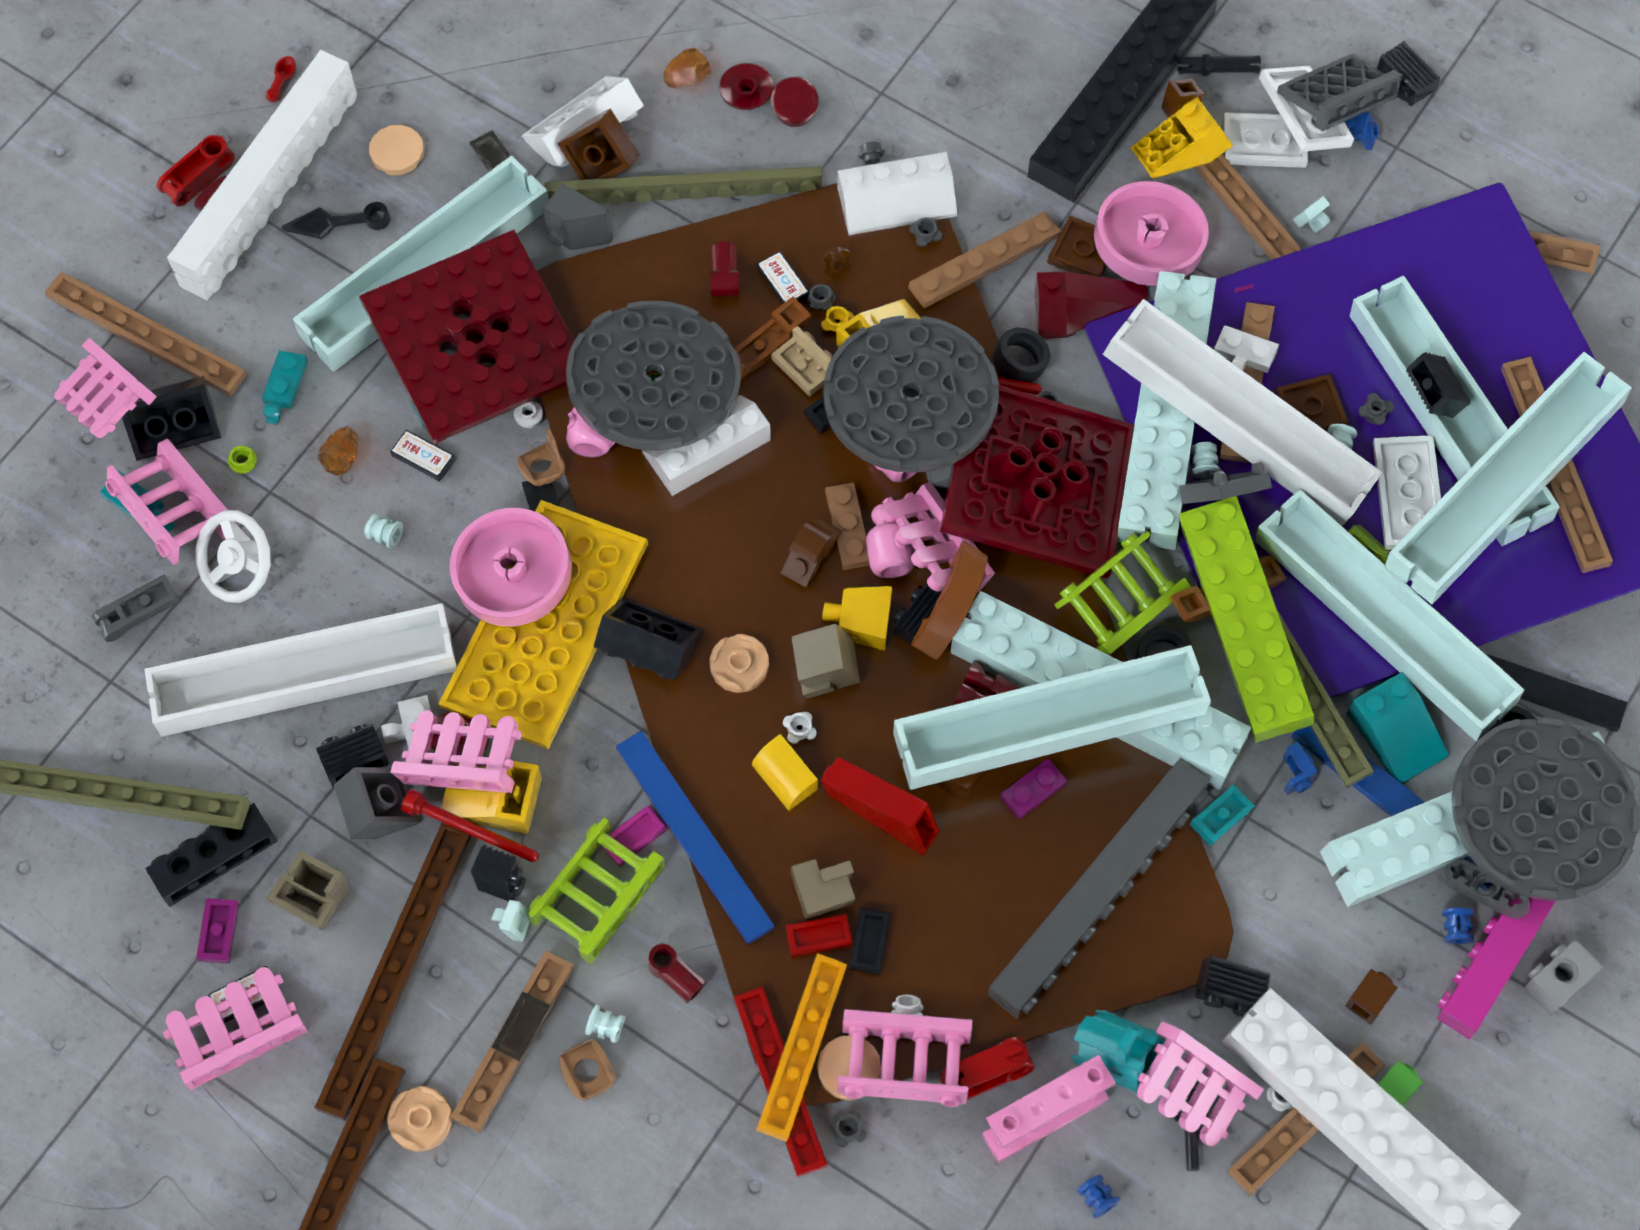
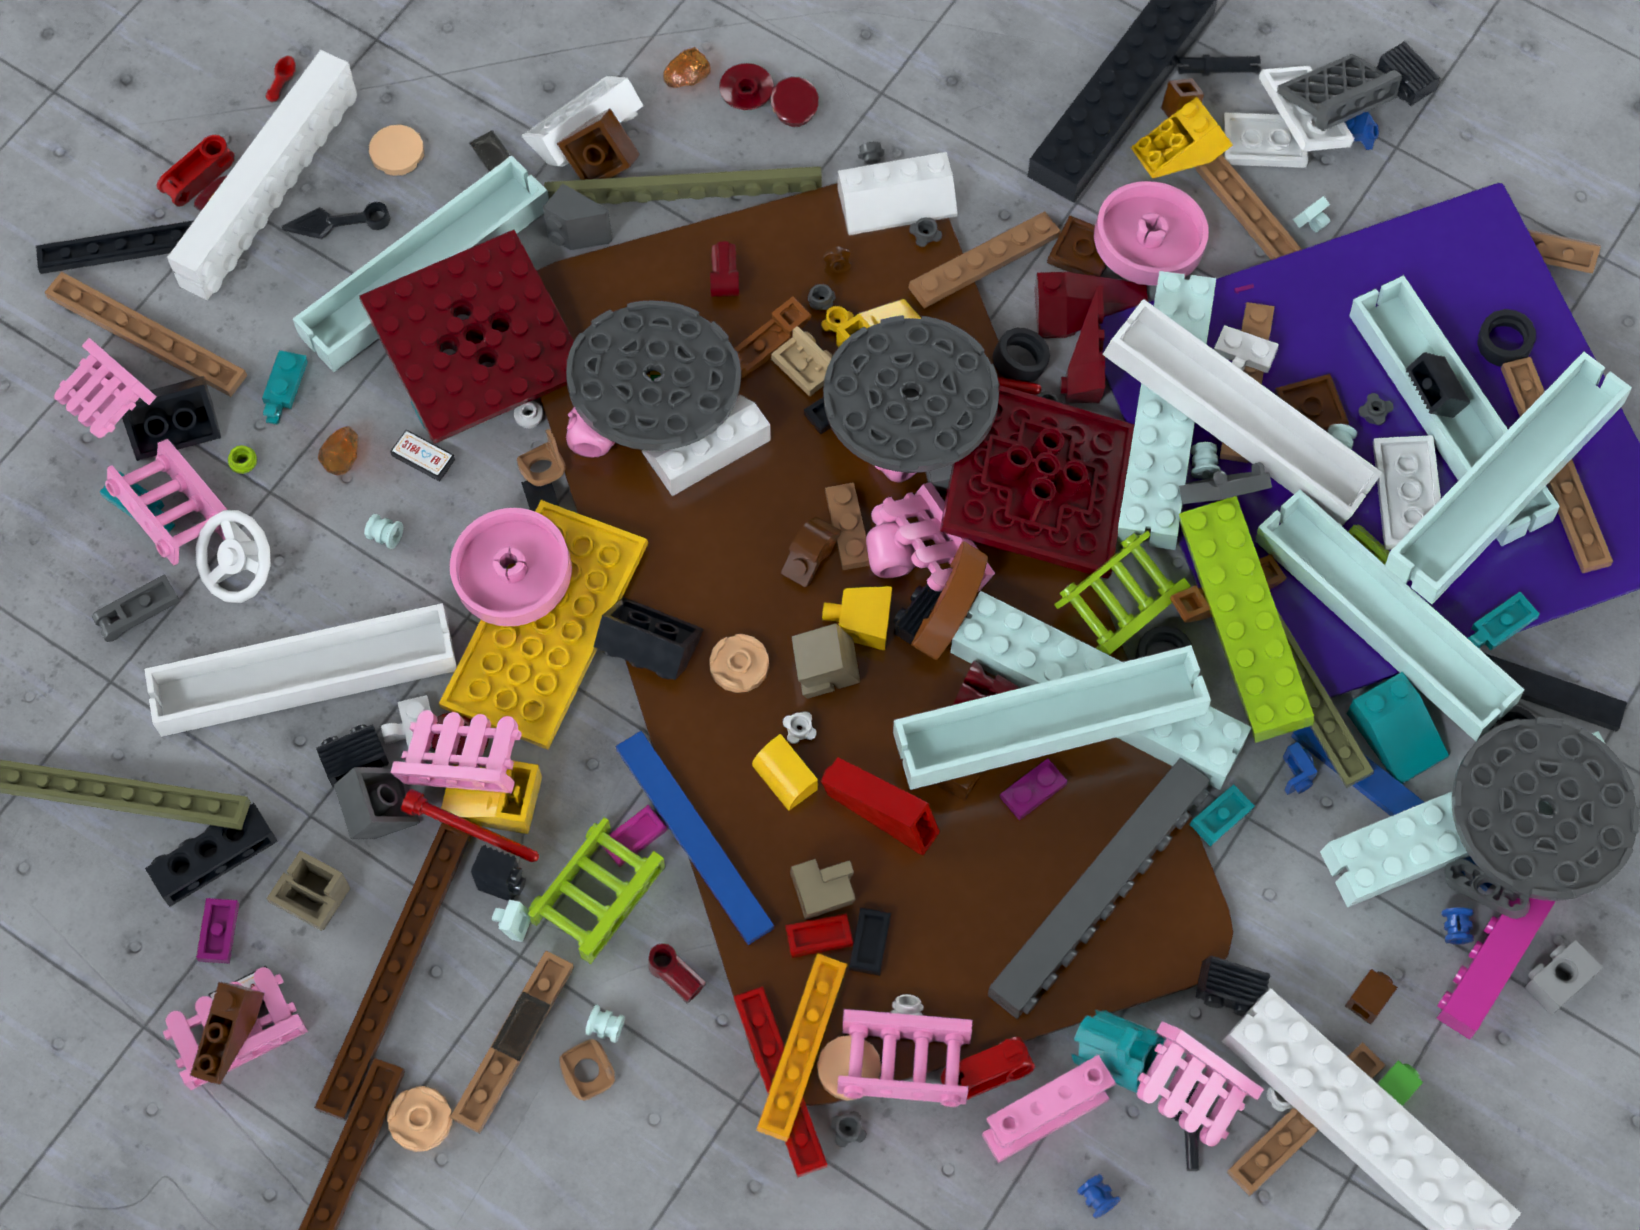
(109, 247): none -> black tile
(226, 1030): none -> reddish brown slope
(782, 278): tile -> none
(1086, 370): none -> dark red wedge
(1503, 622): none -> teal plate
(1511, 319): none -> black tyre

